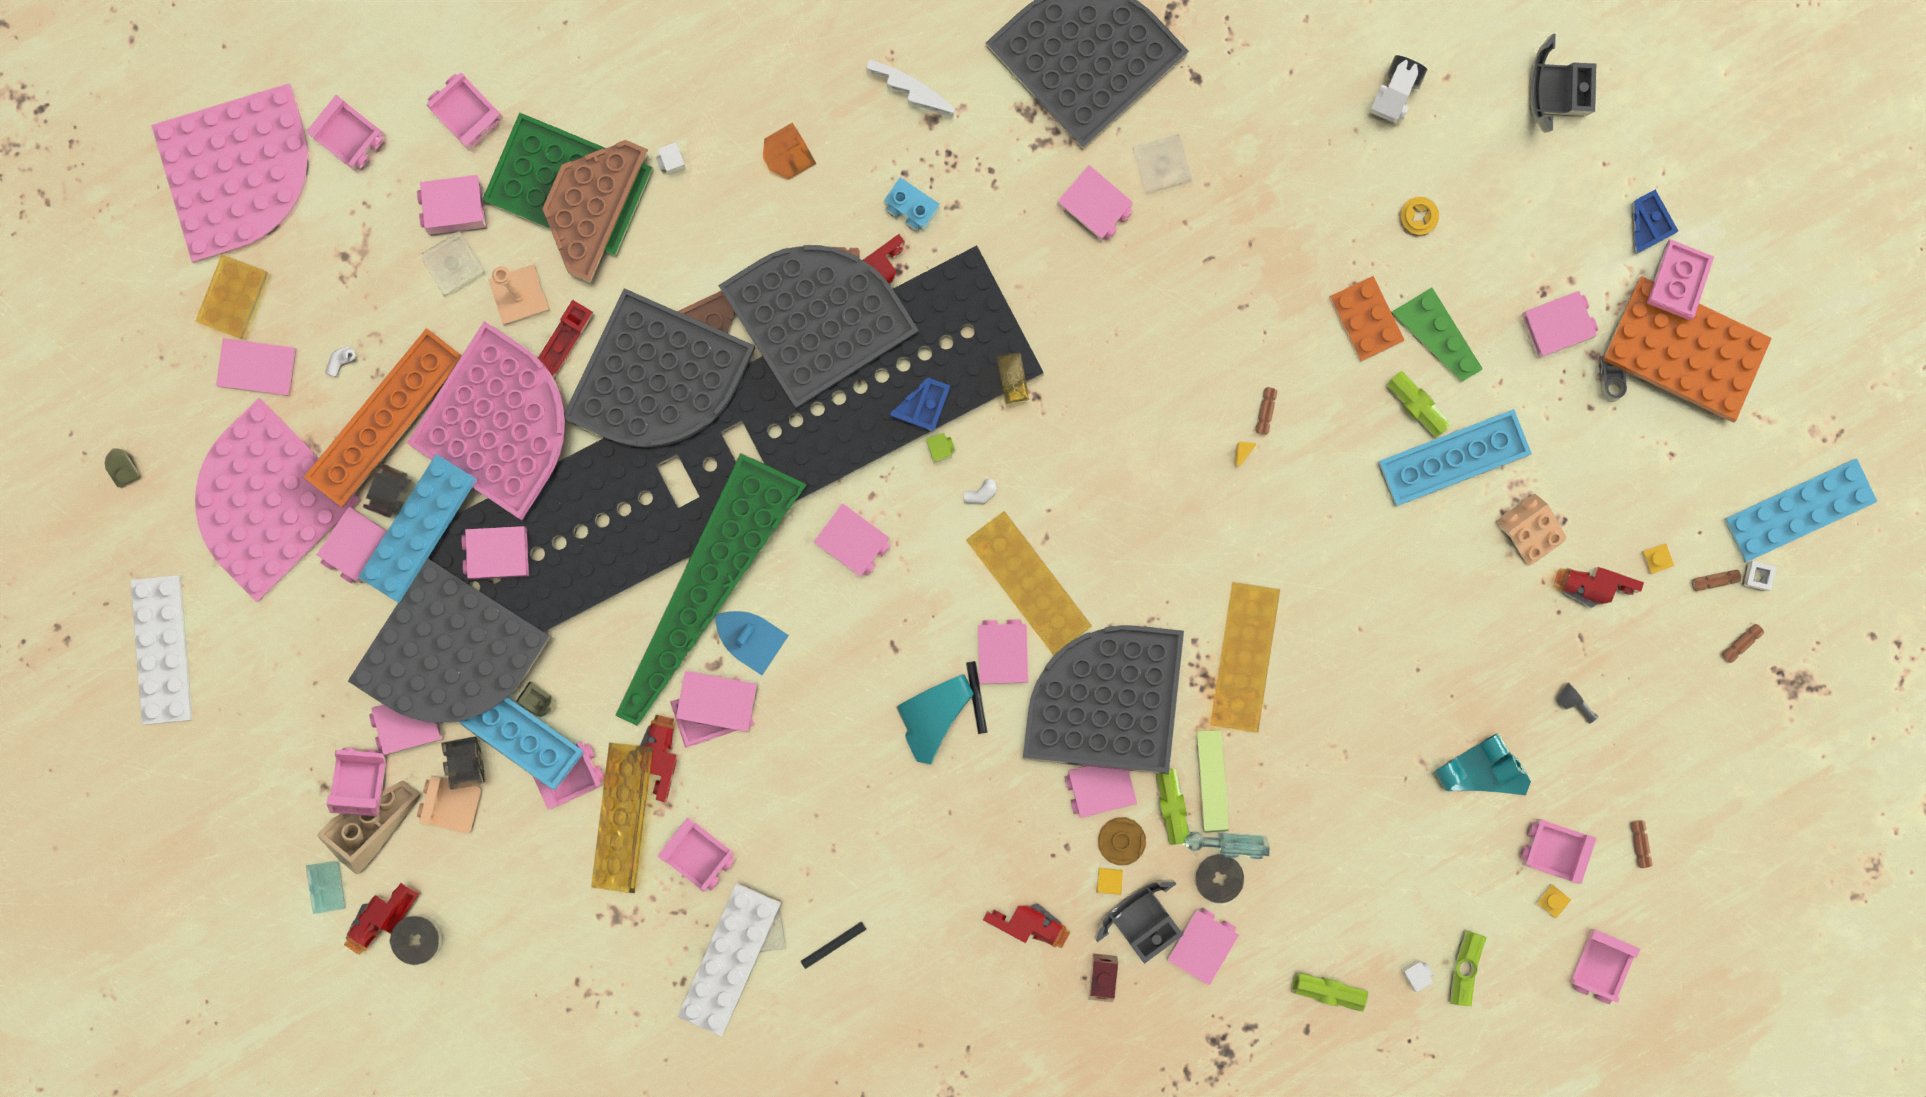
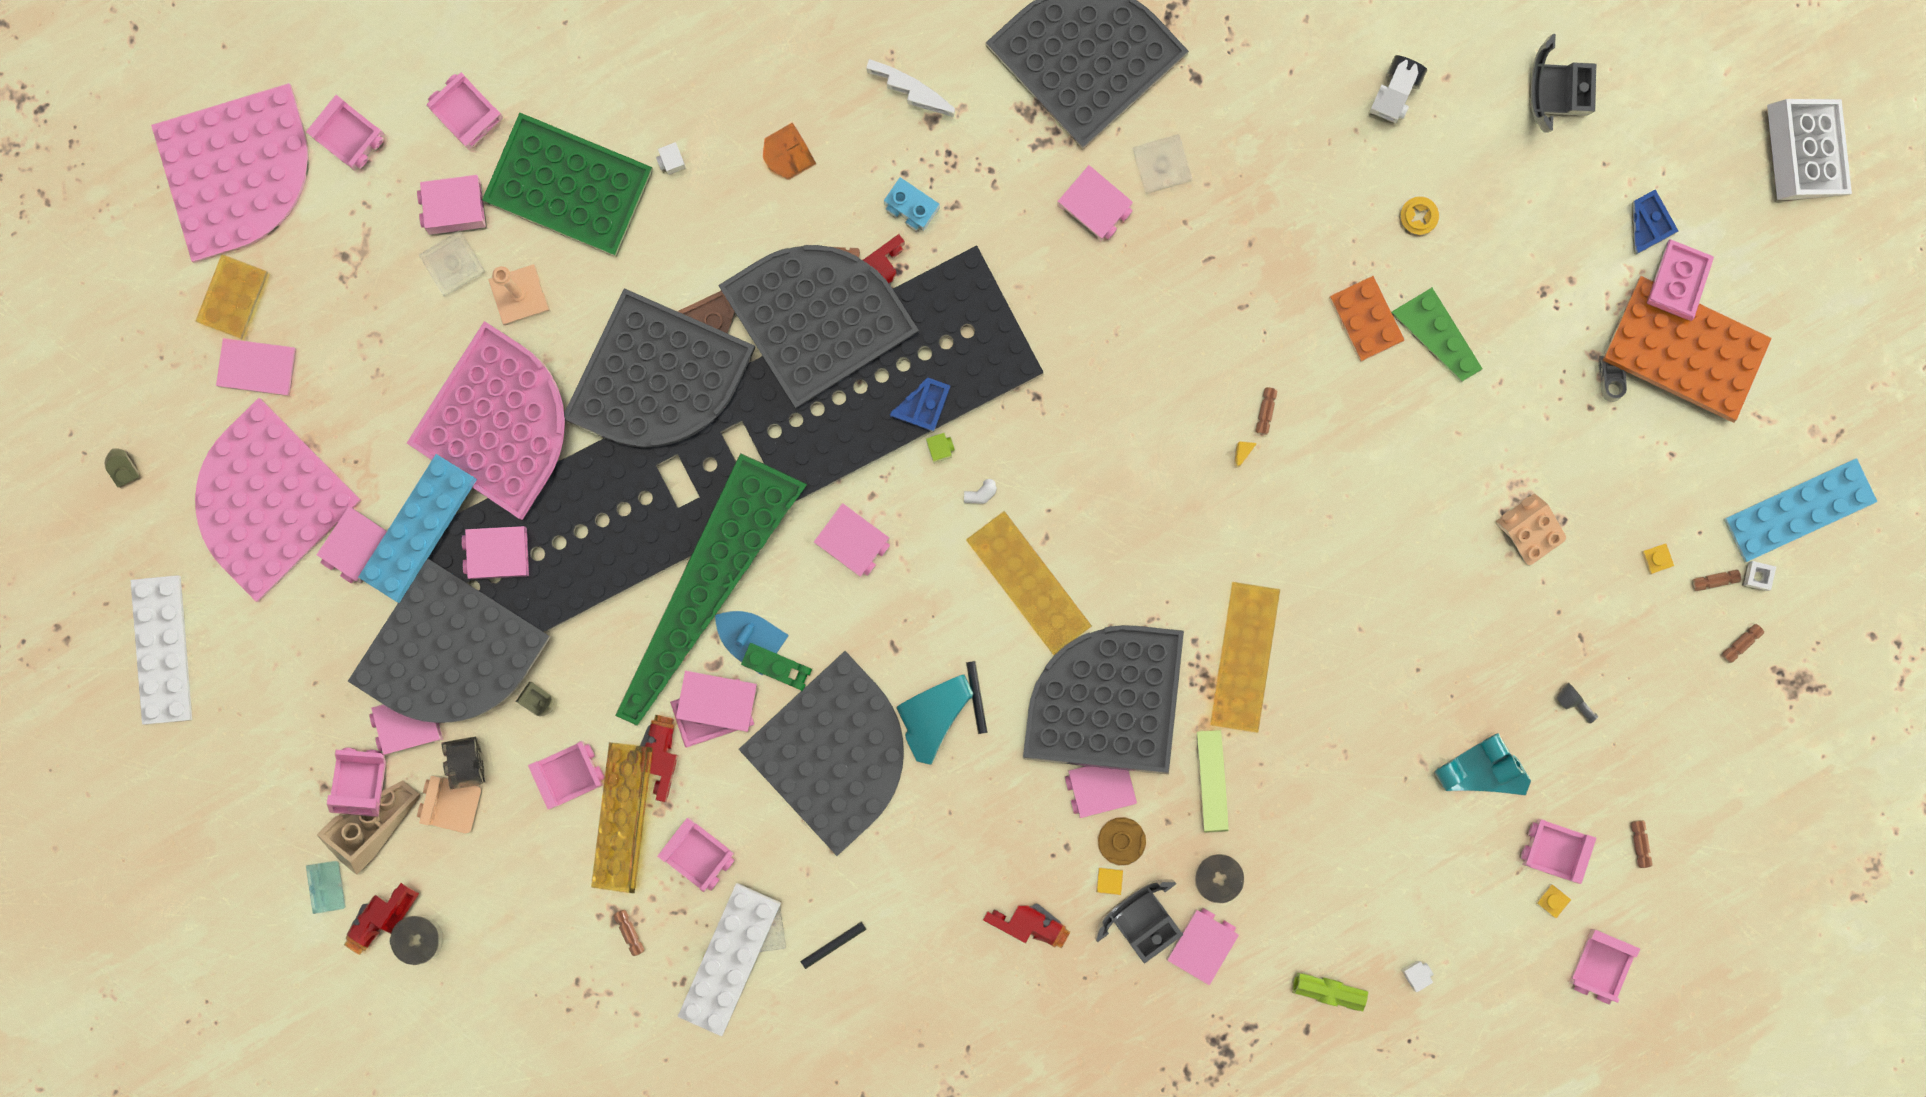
(339, 358): white arm -> none
(383, 418): orange plate -> none
(386, 491): clear smoke brick -> none
(526, 742): medium azure plate -> none
(565, 337): red slope -> none
(588, 203): nougat plate -> none
(628, 932): none -> nougat axle
(775, 666): none -> green plate
(833, 753): none -> dark grey plate
(1002, 652): bright pink brick -> none
(1012, 378): clear yellow slope -> none
(1103, 978): dark red torso -> none
(1173, 807): lime piece -> none
(1231, 844): clear light blue plate -> none
(1418, 404): lime piece -> none
(1455, 457): medium azure plate -> none
(1464, 984): lime piece -> none
(1560, 324): bright pink brick -> none
(1596, 588): red plate -> none
(1809, 148): none -> white slope

